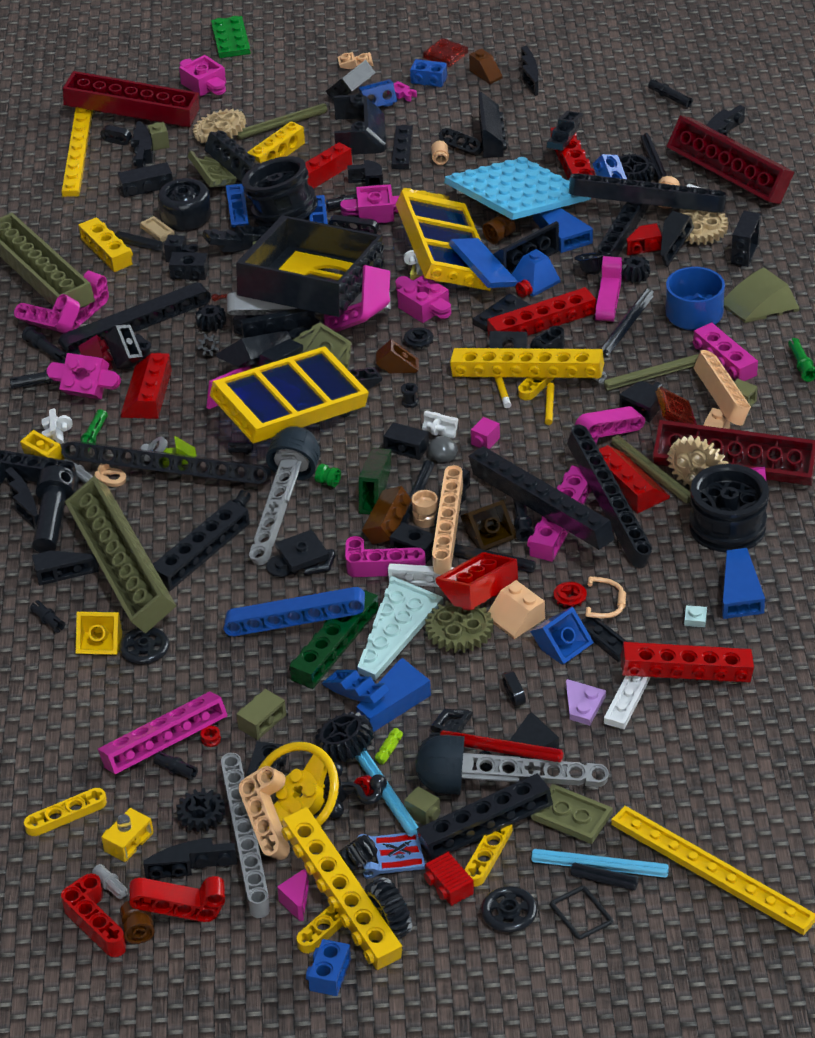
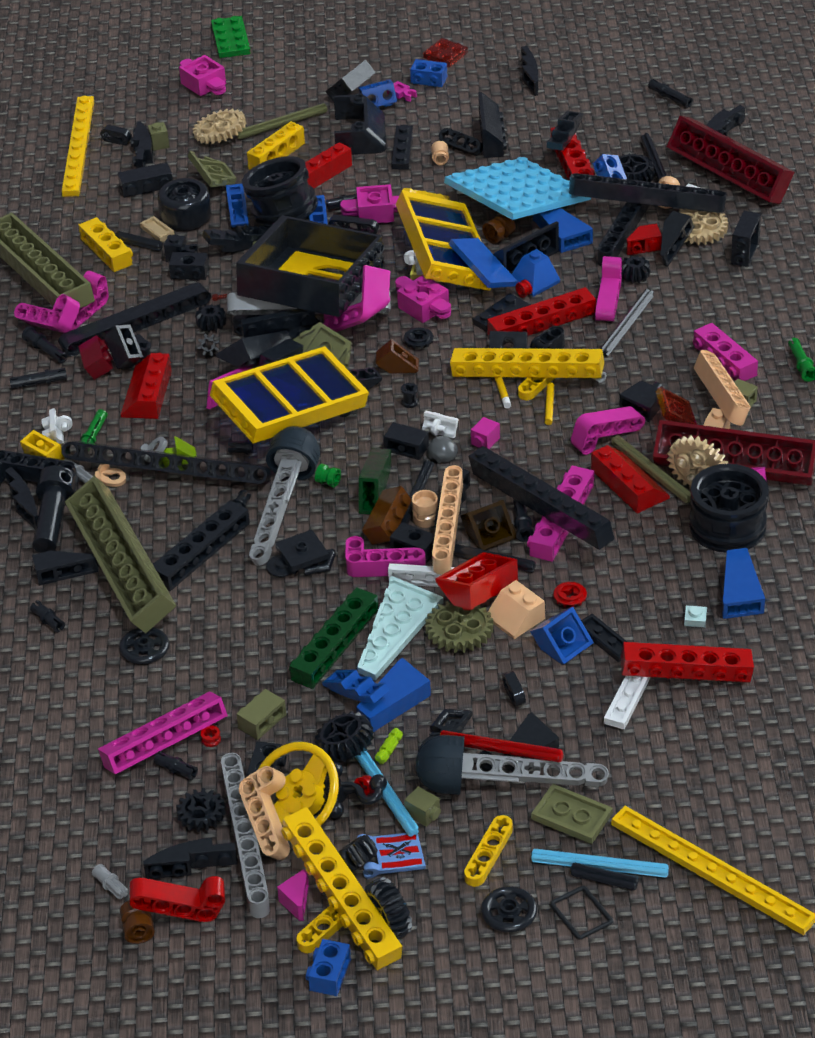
(67, 814): yellow beam -> none
(81, 907): red beam -> none
(84, 376): dark pink brick -> none
(98, 632): yellow slope -> none
(126, 834): yellow piece -> none
(131, 98): dark red brick -> none
(229, 154): black brick -> none
(294, 611): blue beam -> none
(349, 61): light nougat slope -> none
(368, 172): black brick -> none
(449, 878): red brick -> none
(484, 66): reddish brown slope -> none
(485, 816): black brick -> none
(583, 701): lavender wing -> none
(591, 262): black piece -> none
(609, 496): black beam -> none
(621, 602): light nougat piece -> none
(651, 372): olive axle -> none
(694, 297): blue piece -> none
(760, 296): olive wedge -> none

